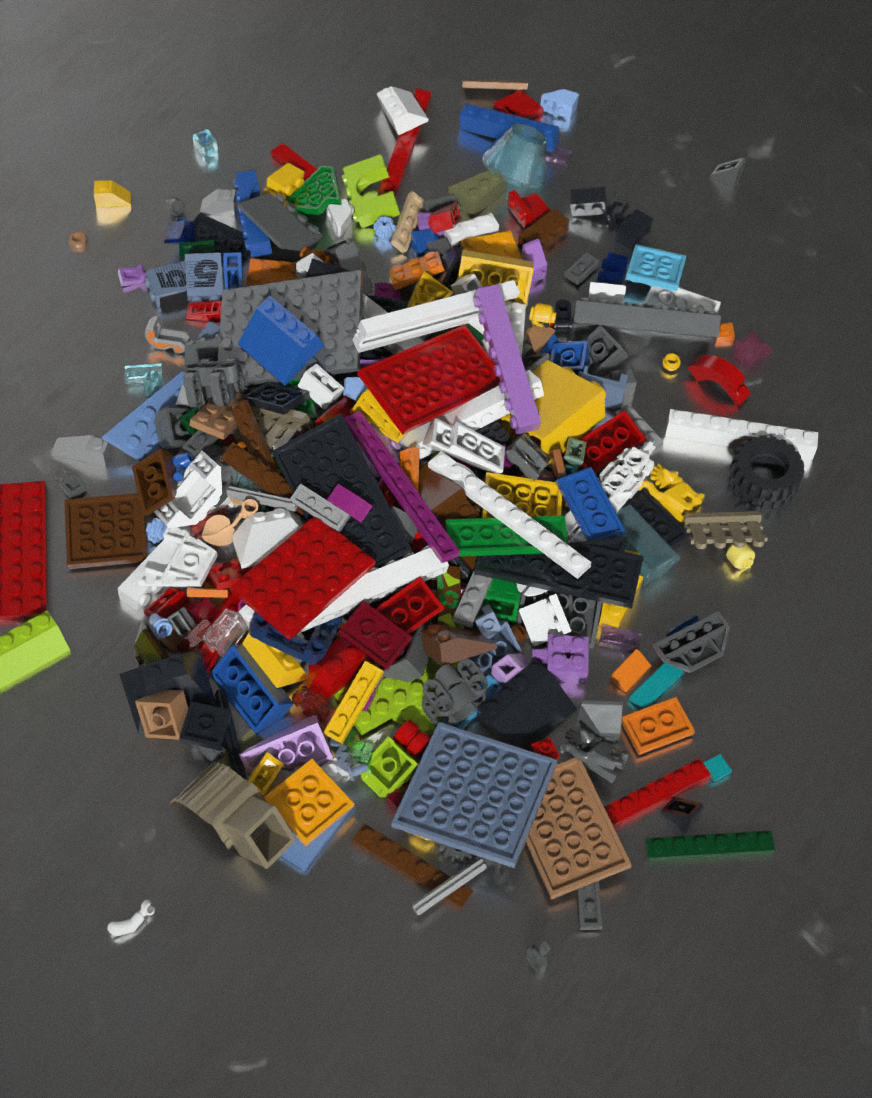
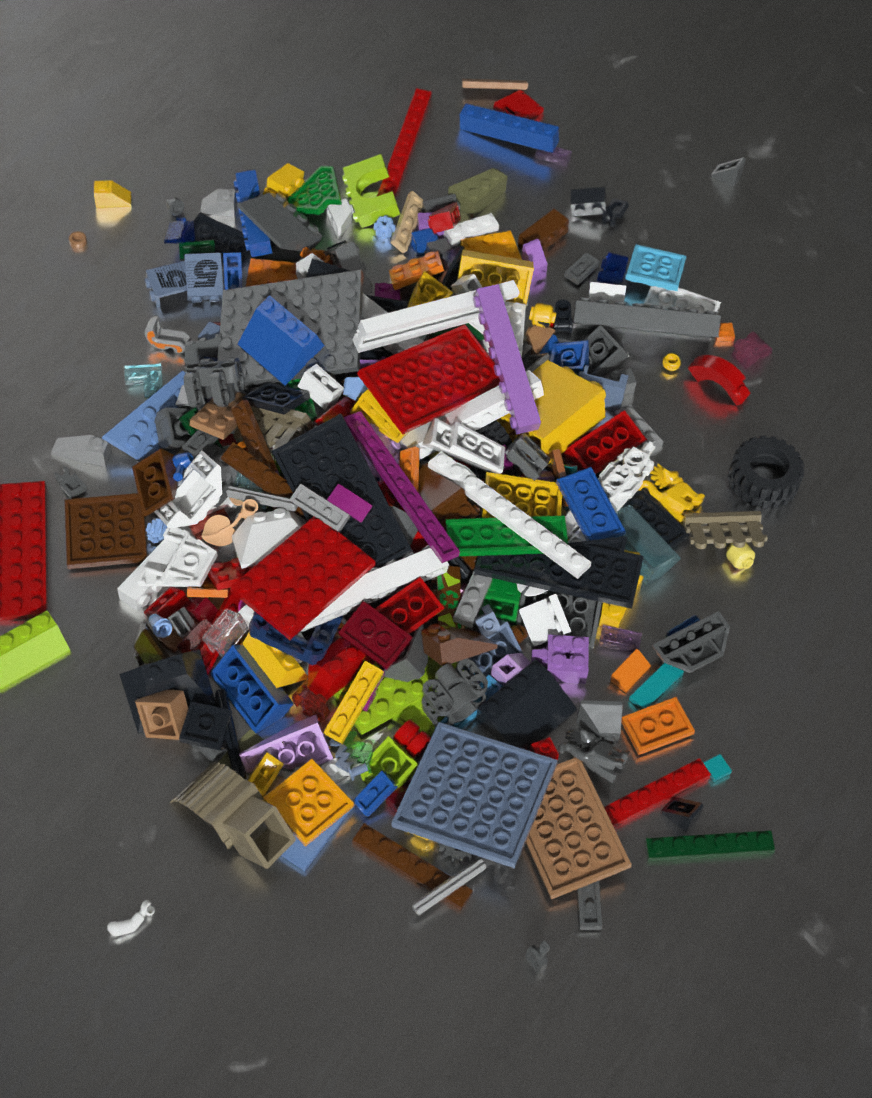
(132, 276): medium lavender slope -> none
(205, 144): clear light blue brick -> none
(213, 307): red slope -> none
(286, 155): red tile -> none
(375, 793): none -> blue plate
(401, 109): white slope -> none
(519, 156): clear light blue cone -> none
(527, 209): red bracket -> none
(560, 102): light blue slope -> none
(575, 452): sand green slope -> none
(633, 229): black brick -> none
(733, 432): white brick -> none

